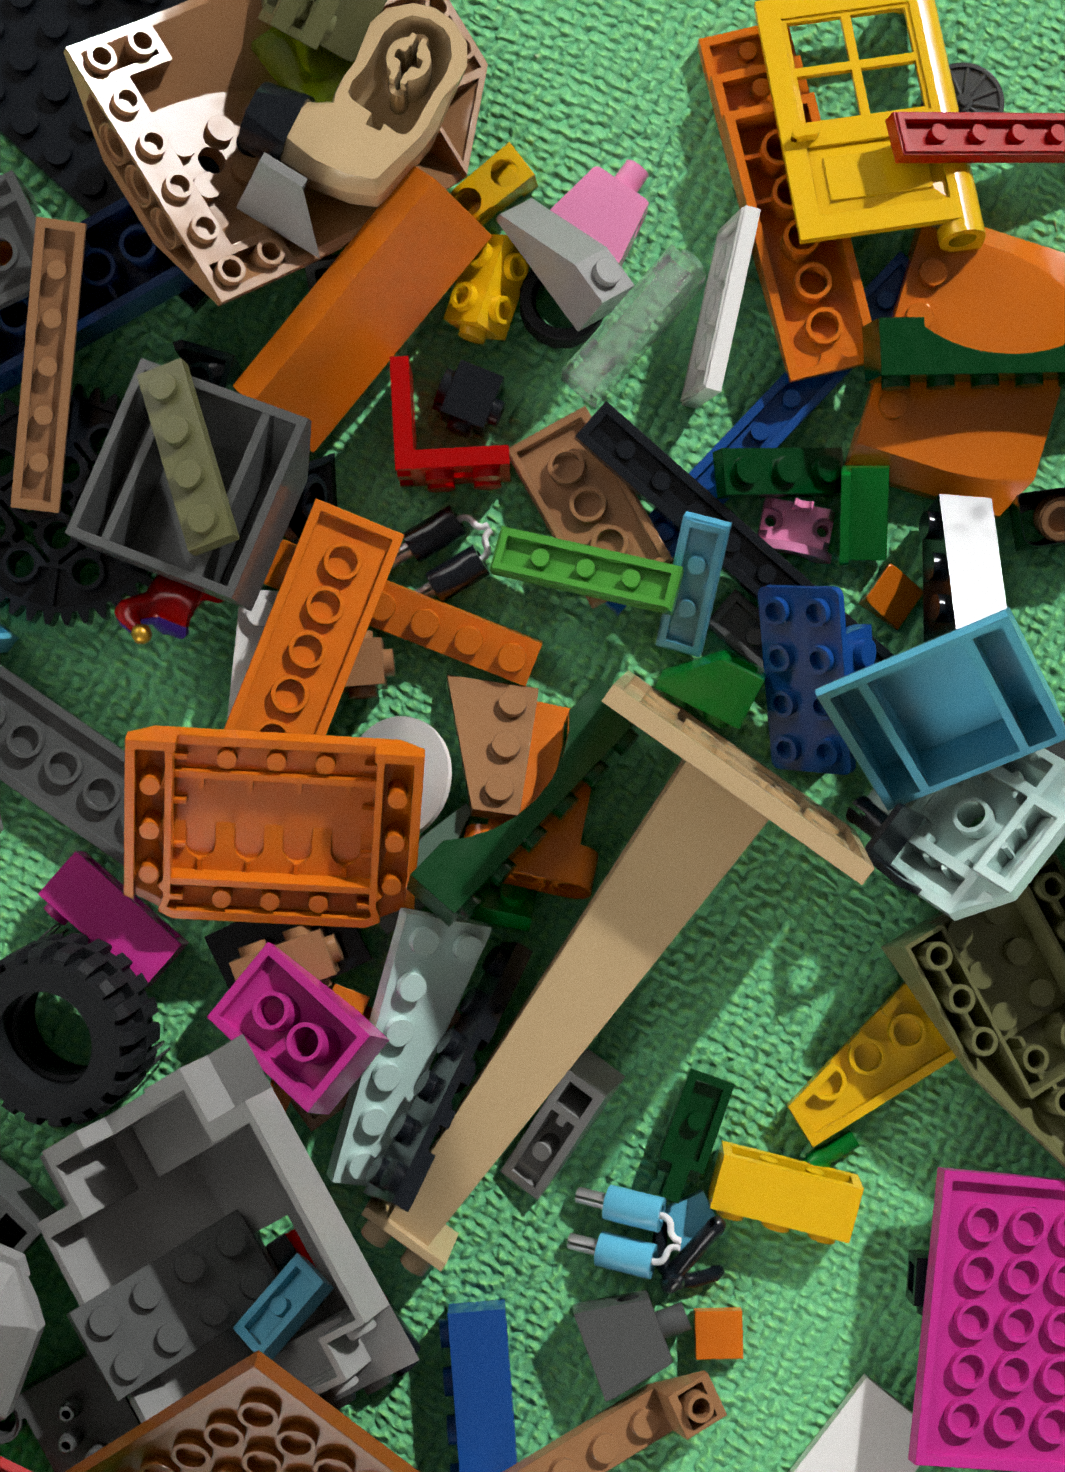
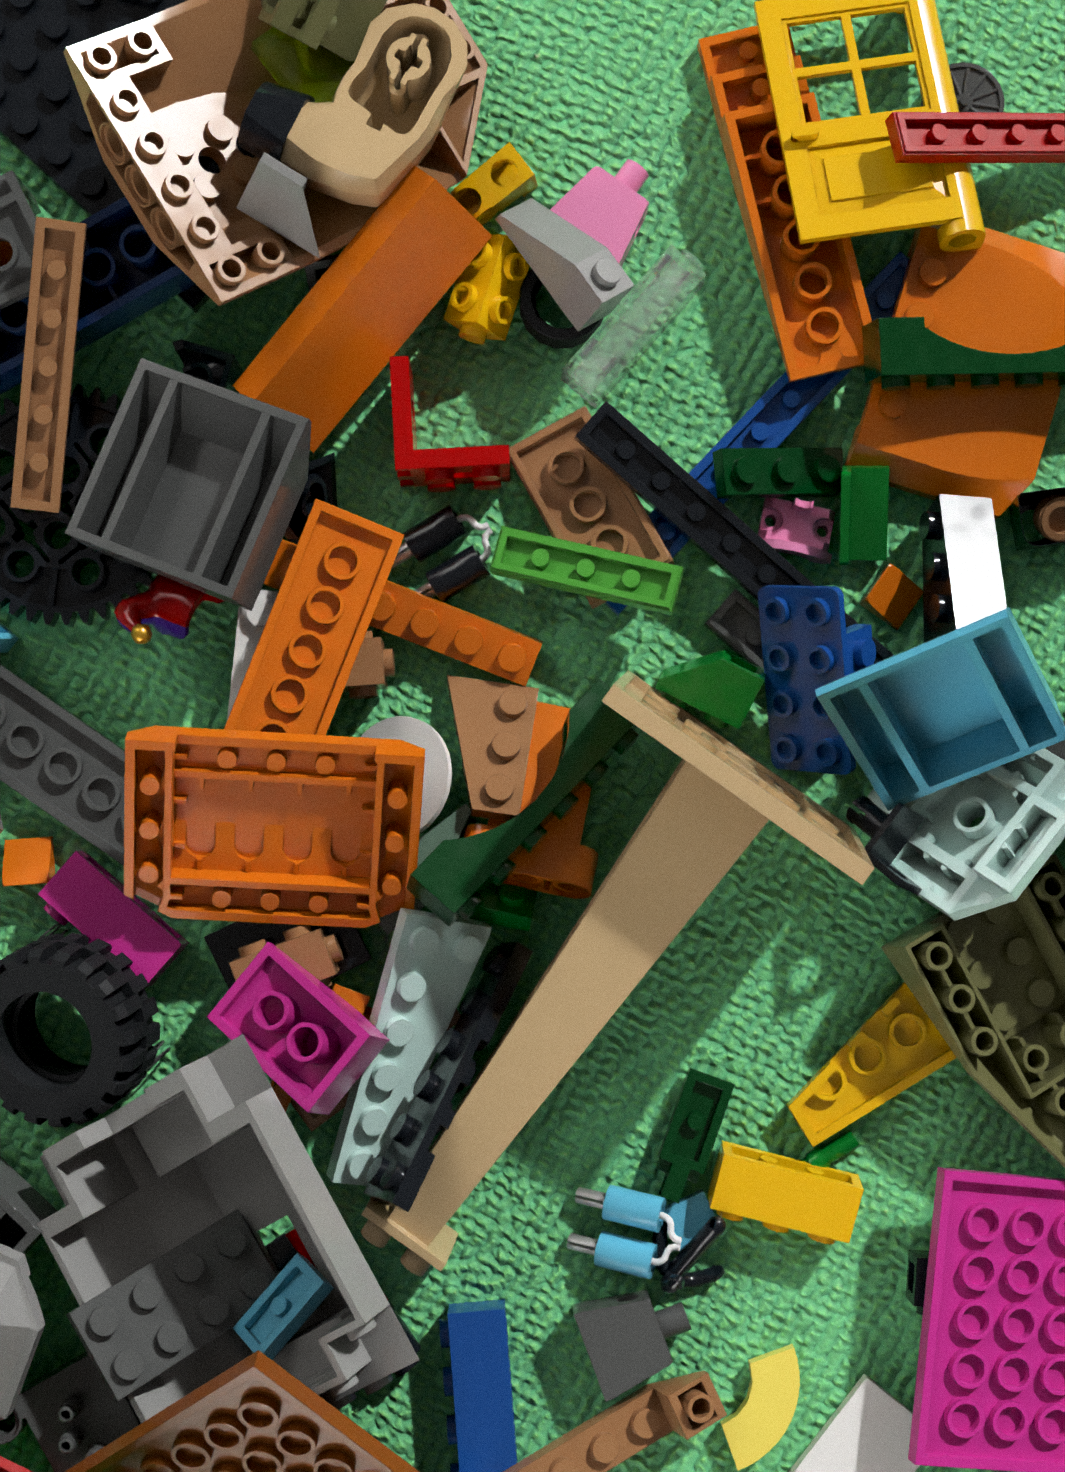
(28, 861): none -> orange slope
(188, 457): olive plate -> none
(470, 399): black brick -> none
(562, 1123): light grey slope -> none
(701, 554): medium azure tile -> none
(718, 1333): orange tile -> none
(720, 307): white tile -> none
(767, 1407): none -> light yellow tile

